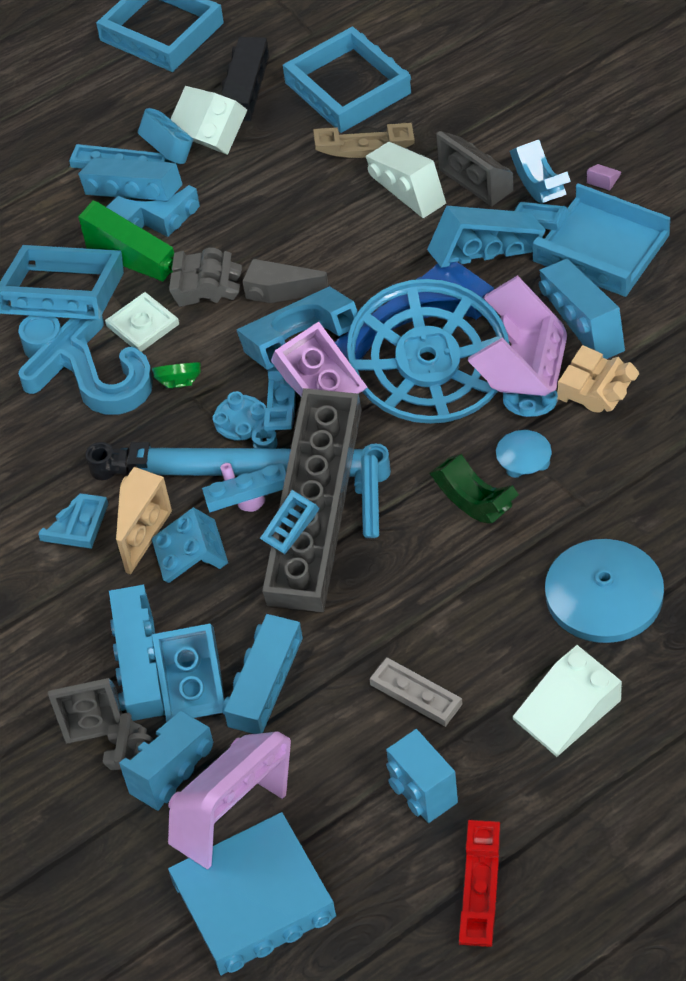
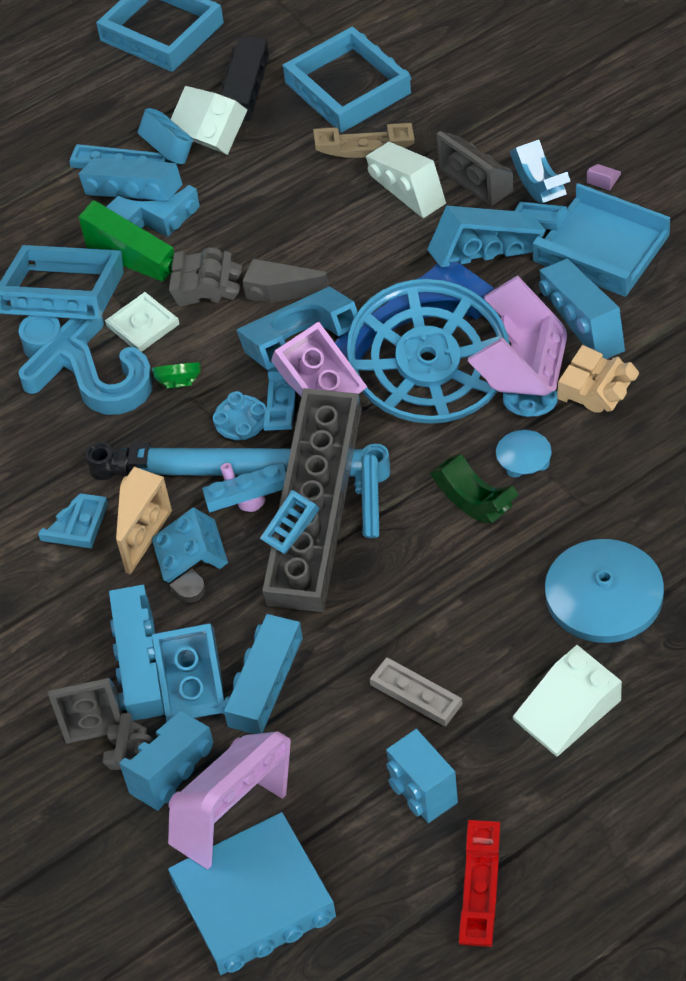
(189, 587): none -> flat silver tile
(259, 433): dark azure bush -> none

